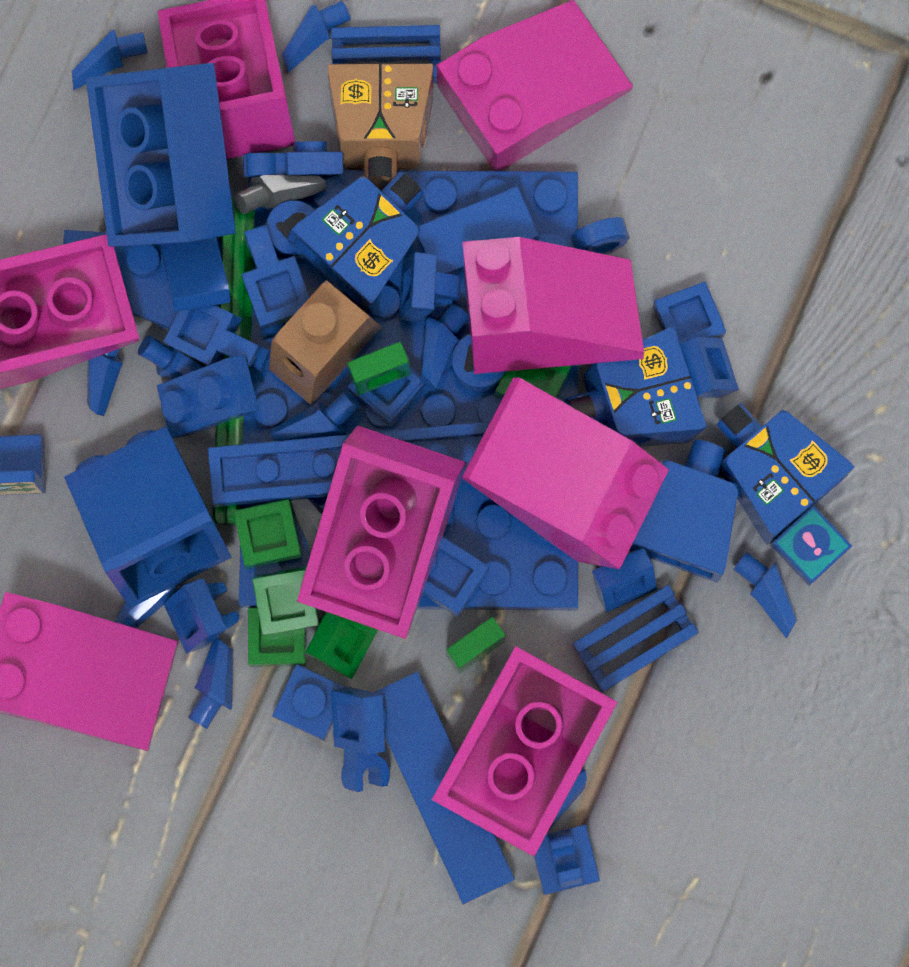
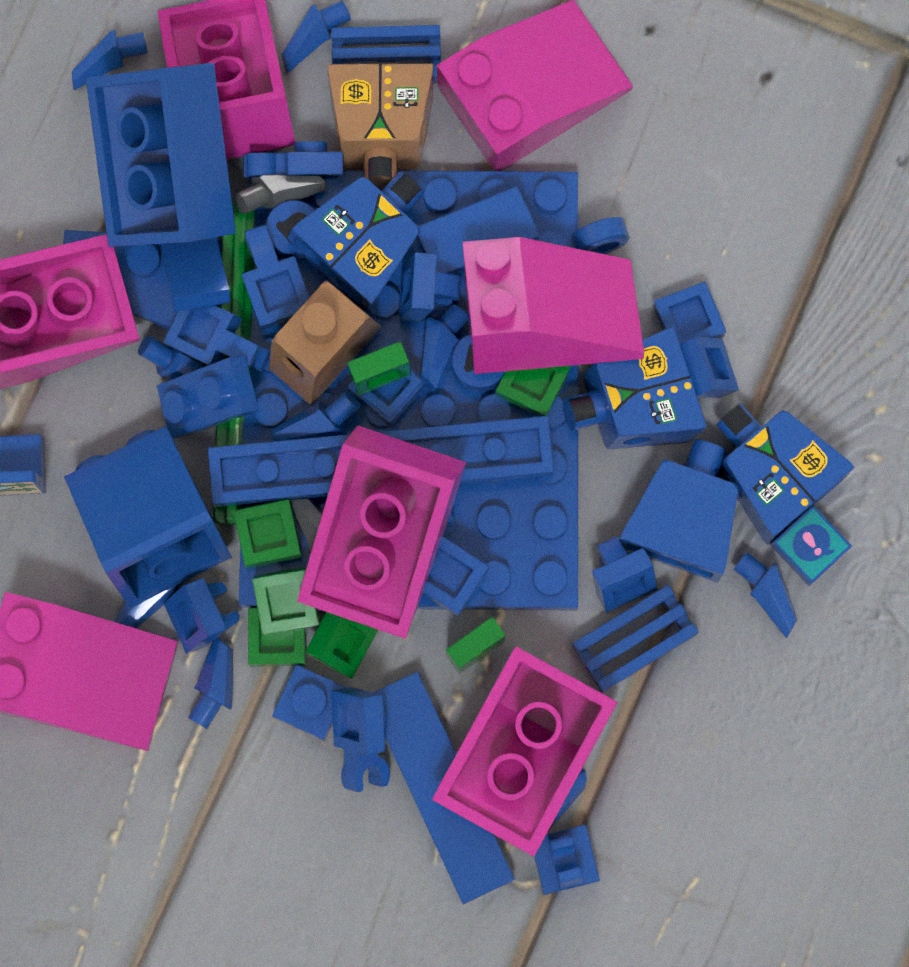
(101, 380): blue bar -> none
(565, 475): dark pink slope -> none

